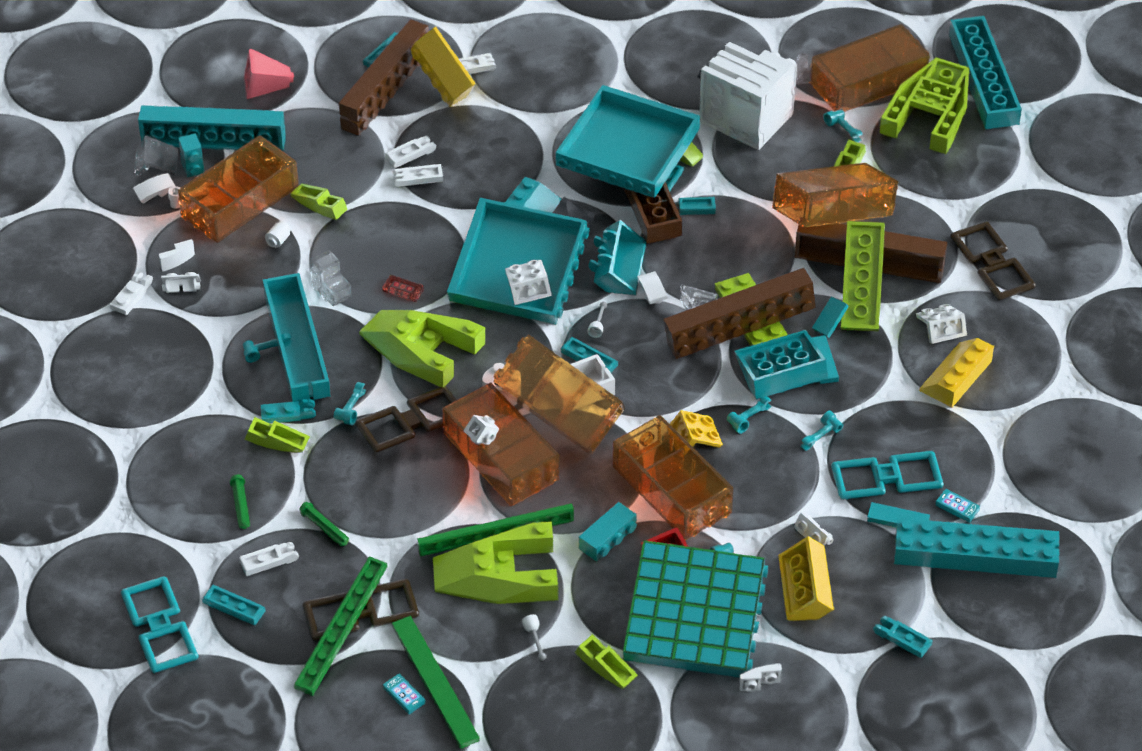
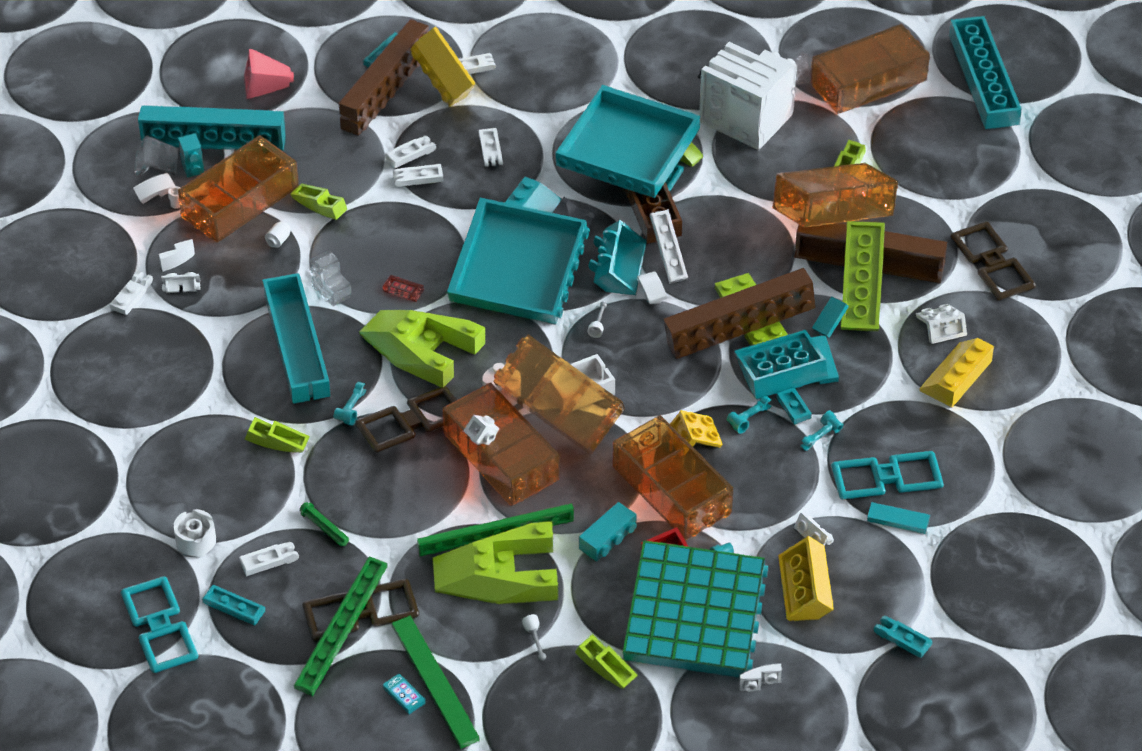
(194, 533): none -> white brick
(237, 483): green axle -> none
(251, 351): teal brick -> none
(288, 411): teal hinge -> none
(490, 146): none -> white hinge
(528, 281): white bracket -> none
(578, 351): teal tile -> none
(668, 246): none -> white tile
(694, 297): clear slope -> none
(697, 205): teal tile -> none
(794, 405): none -> teal plate
(837, 117): teal brick -> none
(935, 88): lime wedge -> none
(957, 505): teal tile -> none
(977, 547): teal piece -> none

